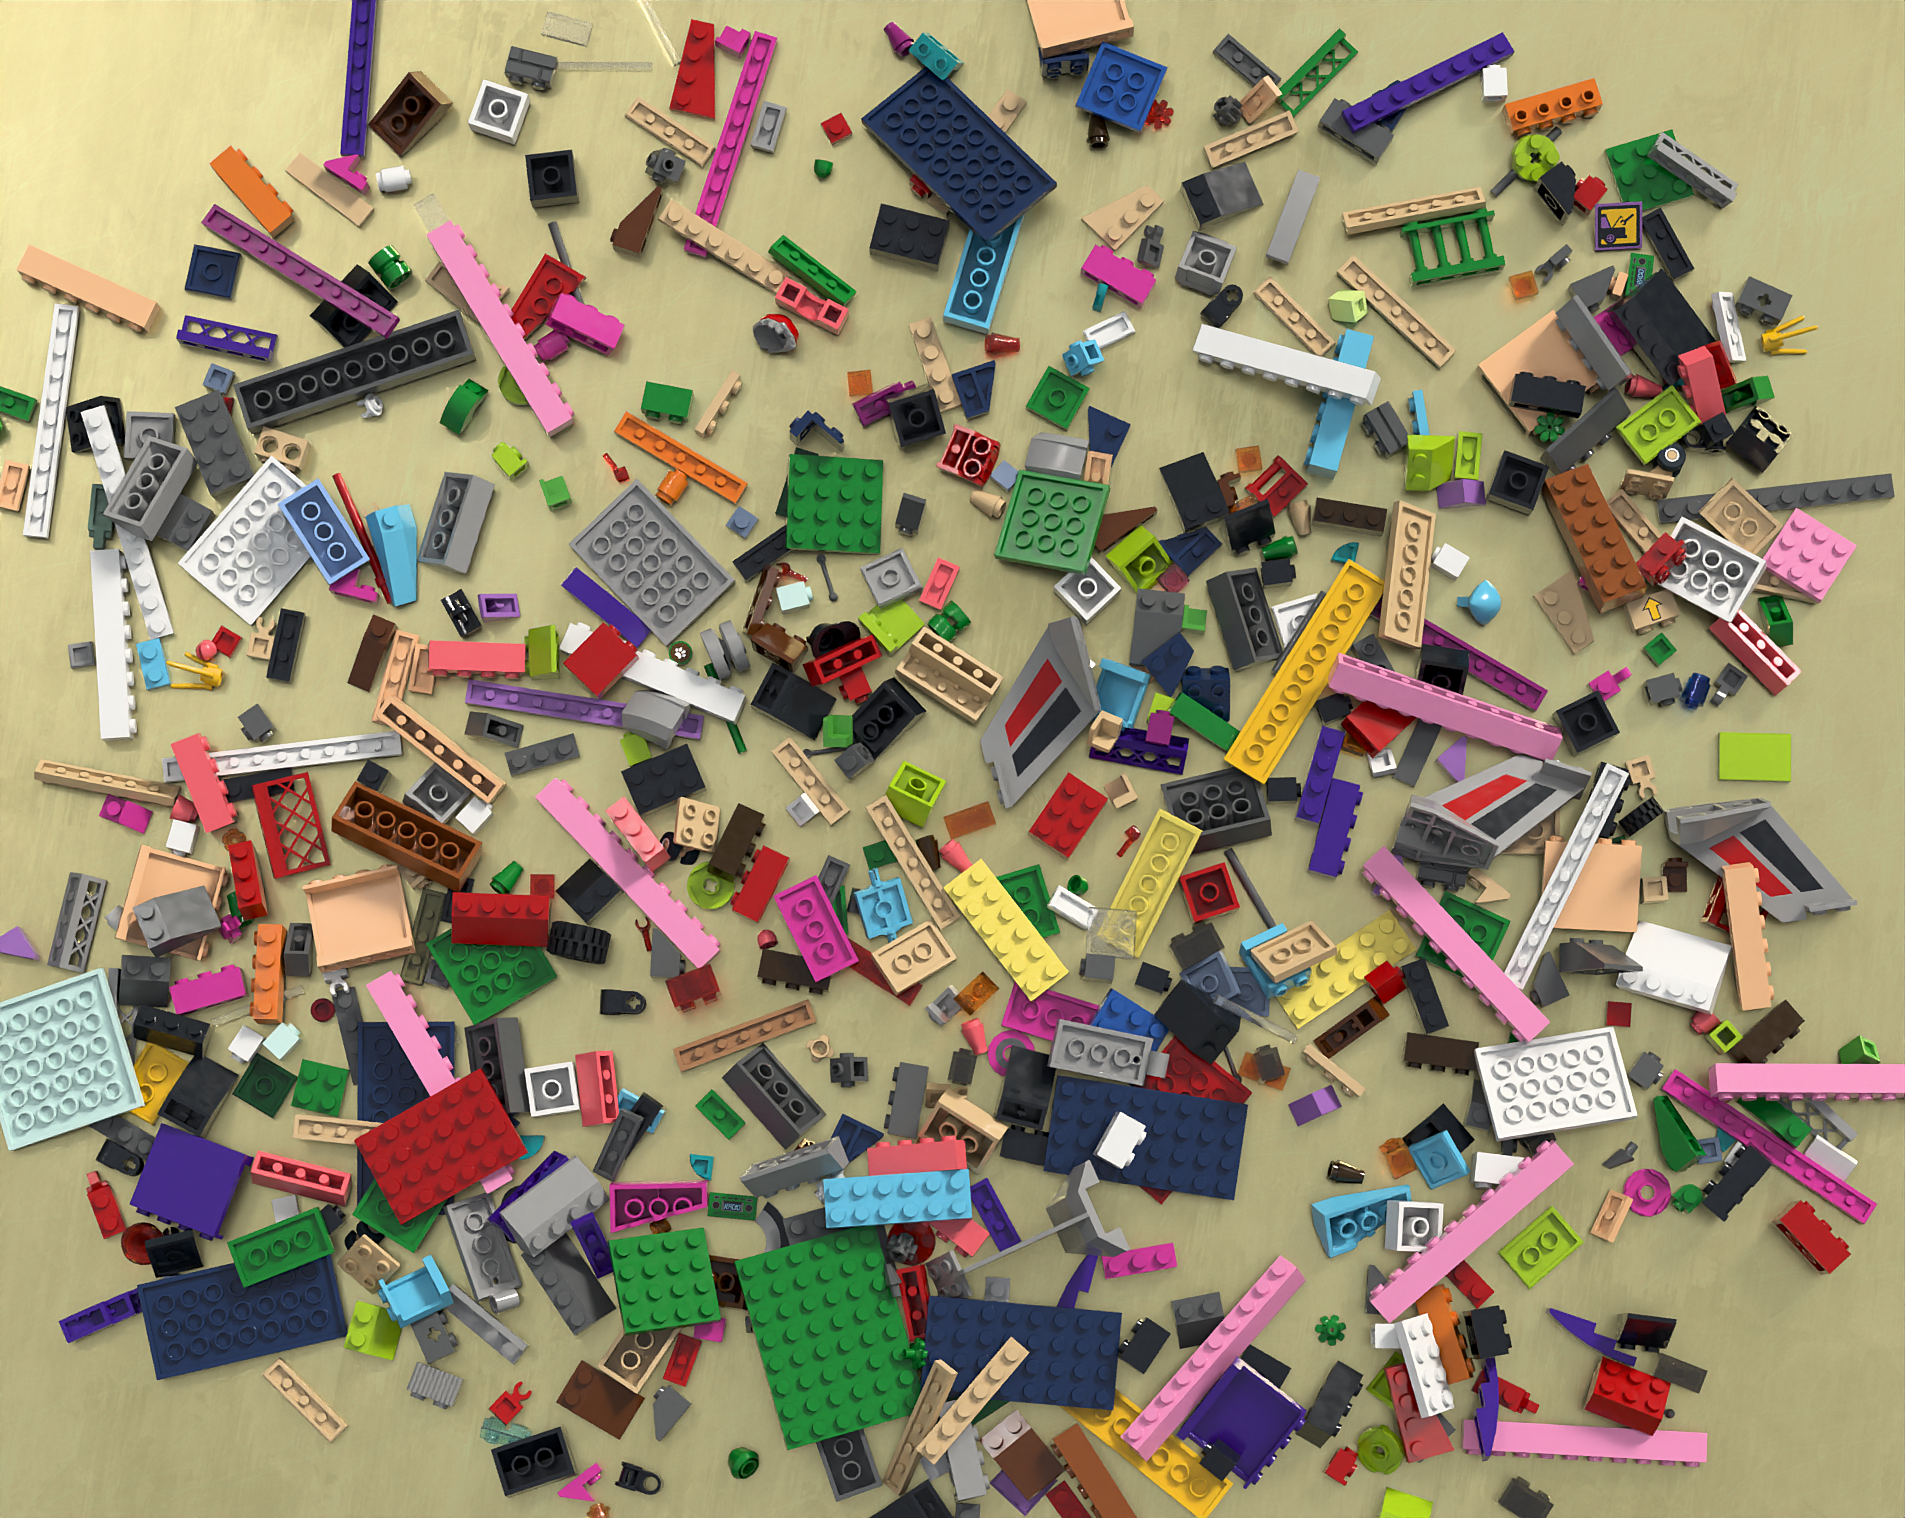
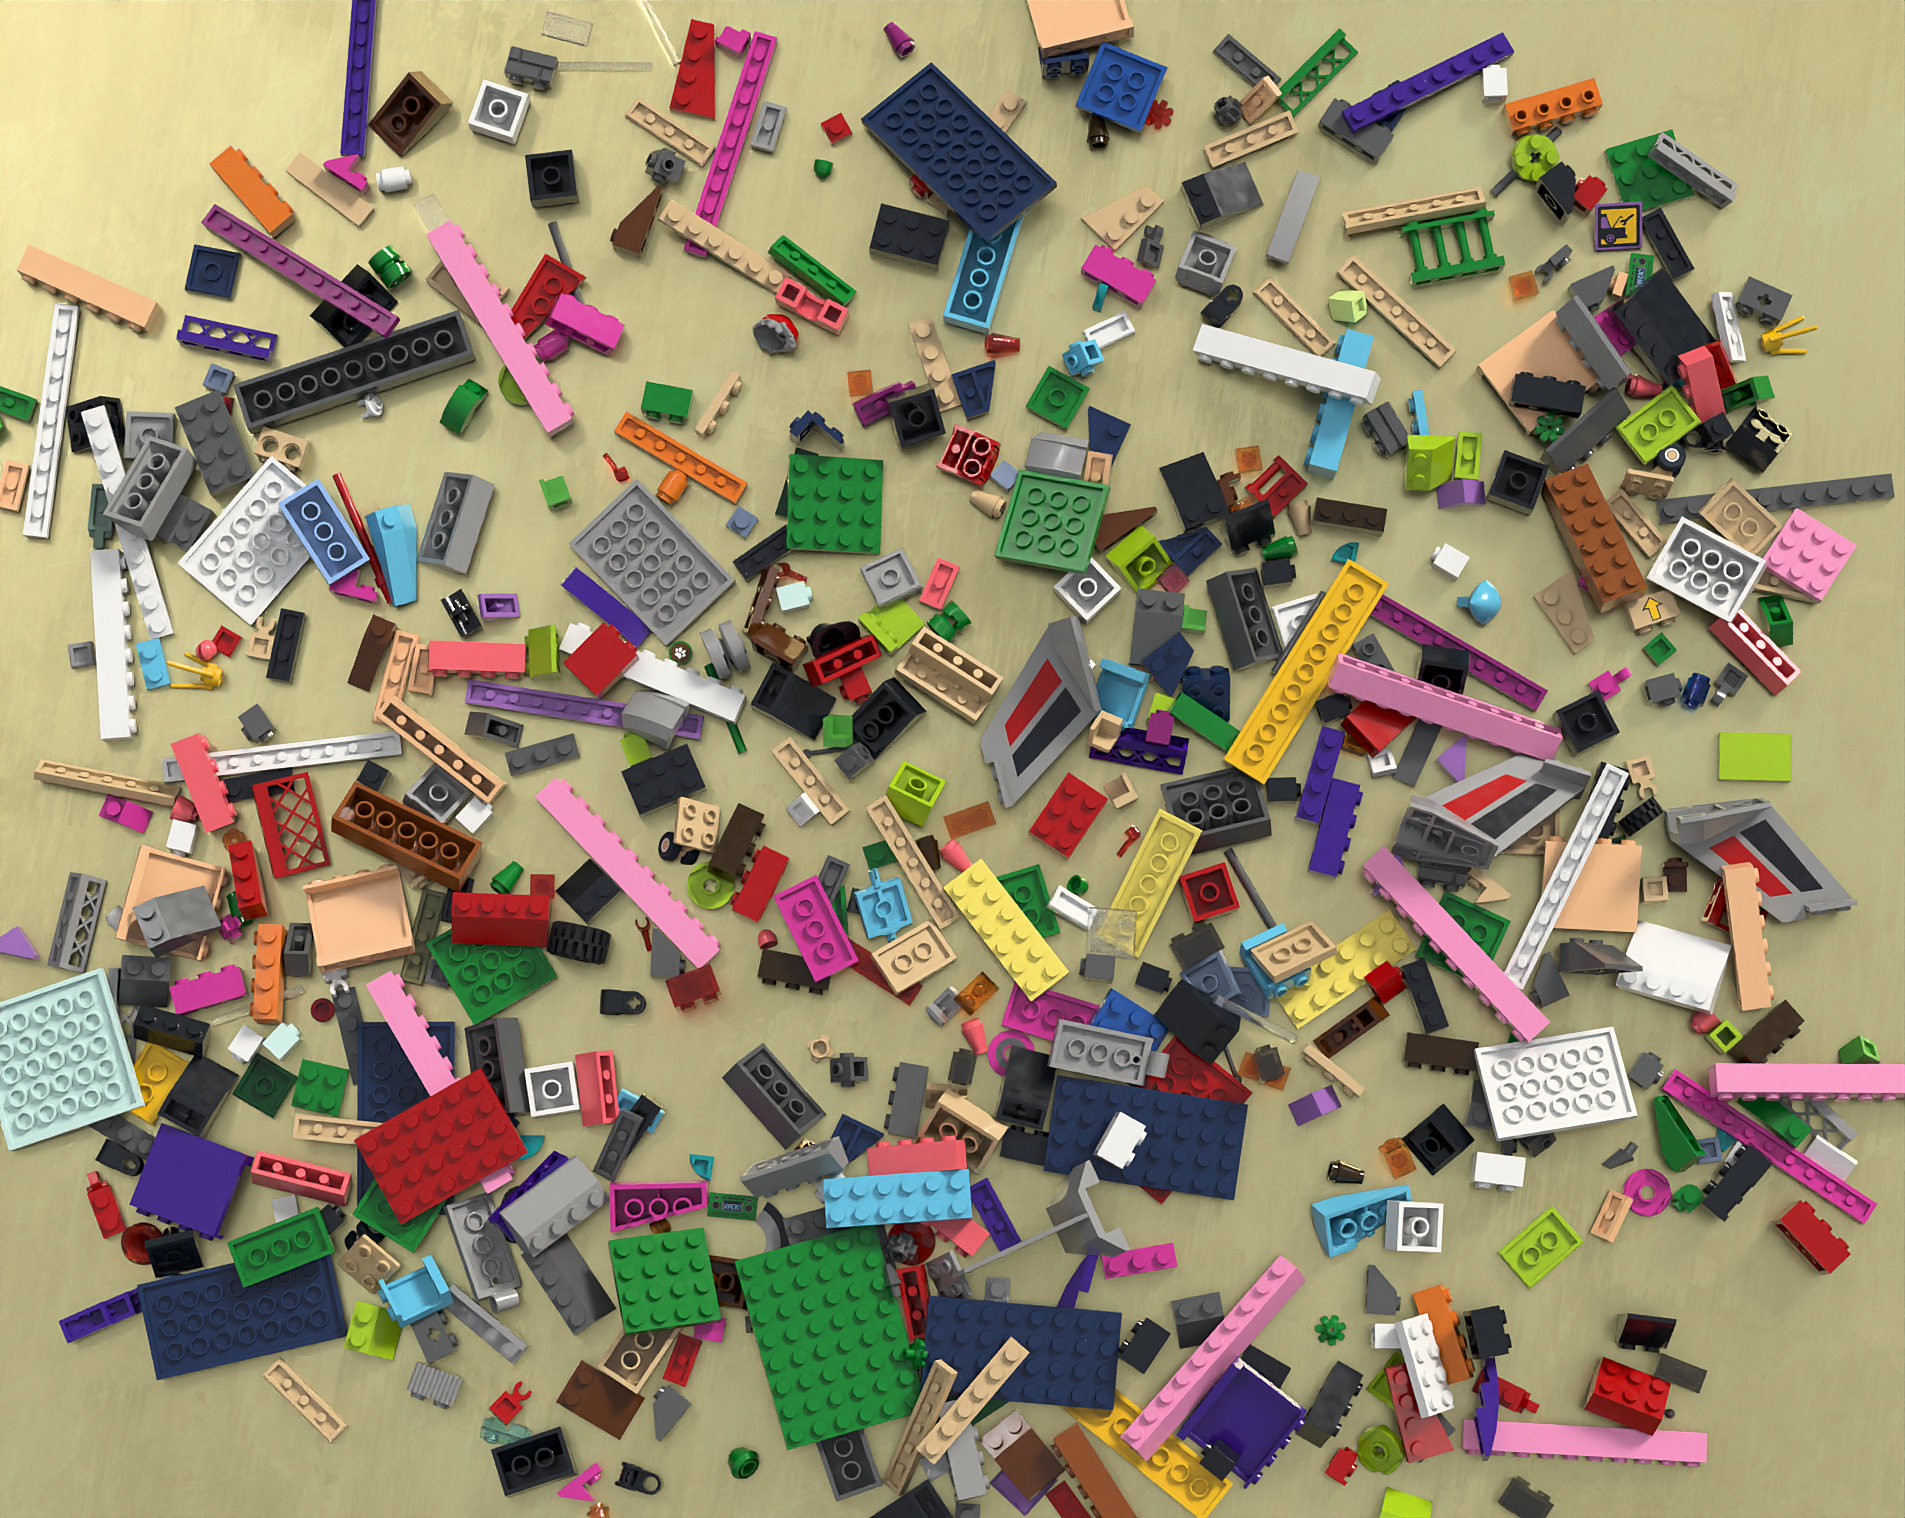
(509, 460): lime brick -> none
(593, 1244): dark purple plate -> none
(638, 834): coral brick -> none
(720, 1114): green plate -> none
(744, 1035): medium nougat plate -> none
(821, 559): dark grey hinge -> none
(910, 514): dark grey slope -> none
(935, 55): teal bracket -> none
(1407, 575): tan plate -> none
(1439, 1159): medium azure tile -> none
(1470, 1231): bright pink brick -> none
(1470, 1284): red plate -> none
(1584, 1332): dark purple slope -> none
(1618, 1014): red tile -> none
(1661, 559): red bracket -> none

